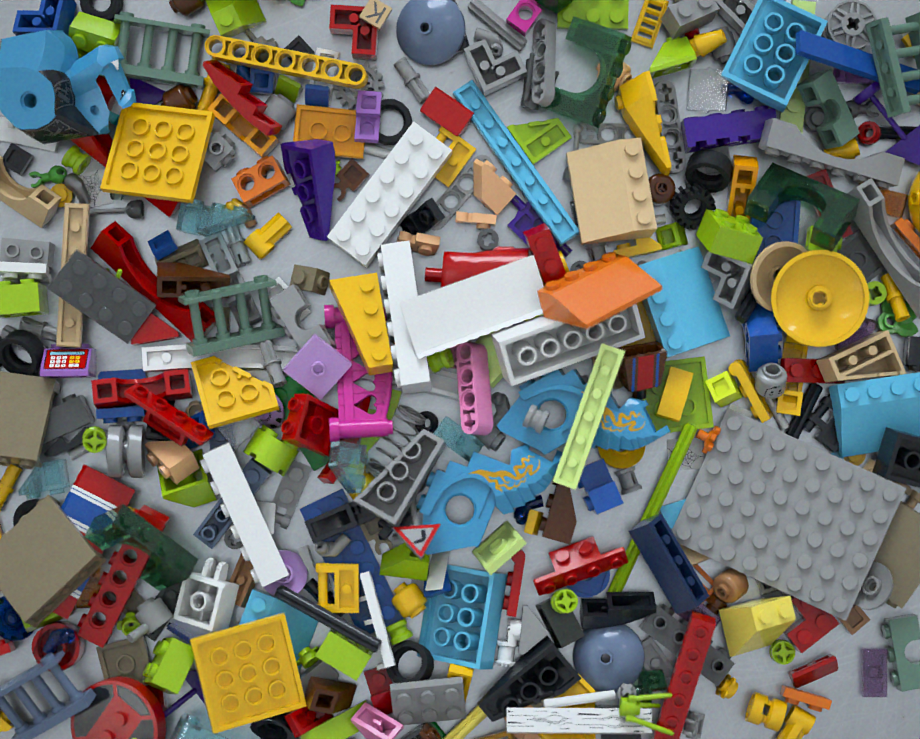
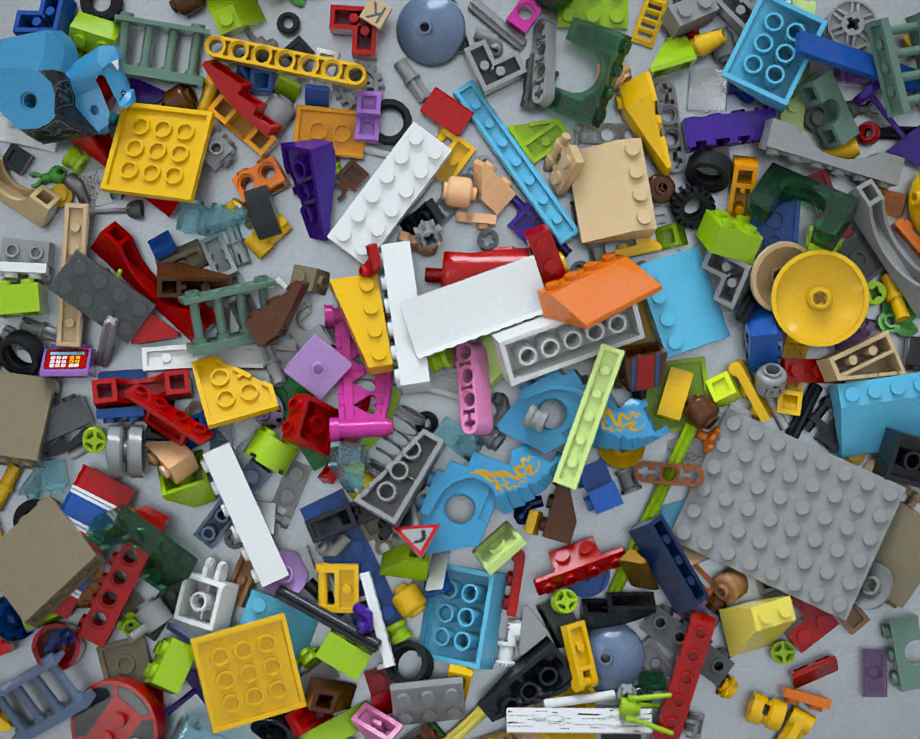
(106, 341): none -> light grey axle
(262, 212): none -> black slope
(275, 318): none -> reddish brown slope
(288, 16): none -> black plate
(366, 616): none -> dark purple arm
(373, 262): none -> red arm
(428, 234): none -> light grey gear
(458, 192): none -> light nougat head
(564, 168): none -> tan plate
(579, 655): none -> yellow plate
(638, 571): none -> pearl gold slope
(687, 469): none -> dark orange beam
(701, 411): none -> reddish brown head

